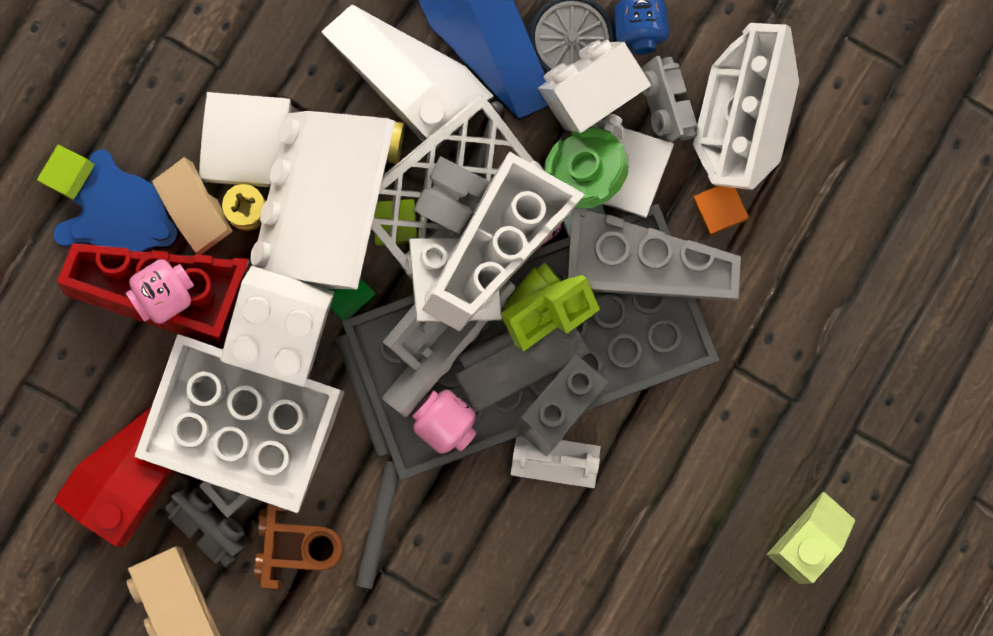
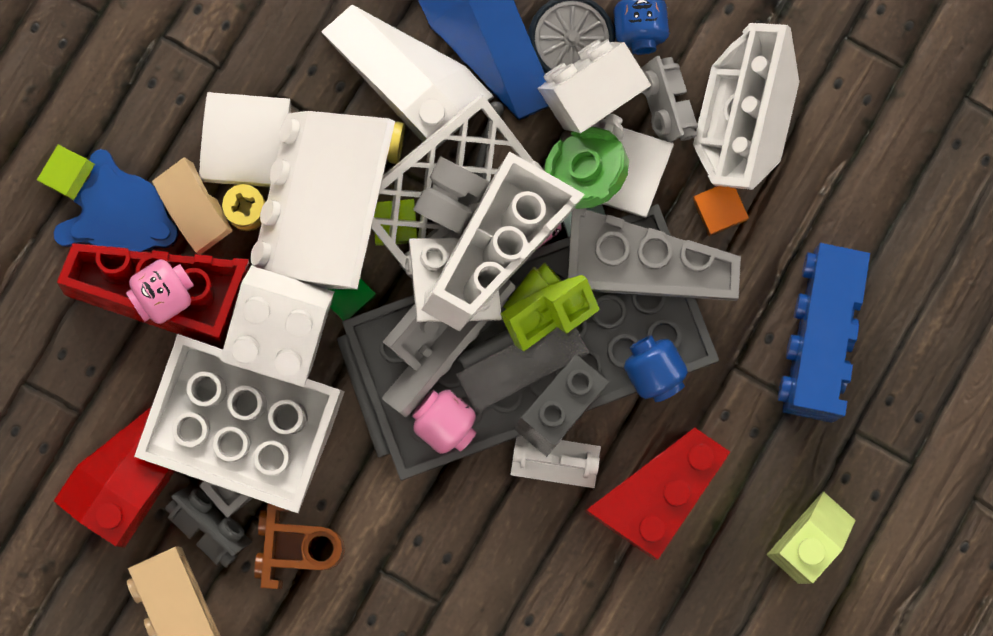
(378, 526): dark grey bar -> none
(655, 368): none -> blue head
(661, 494): none -> red wedge
(824, 333): none -> blue wedge

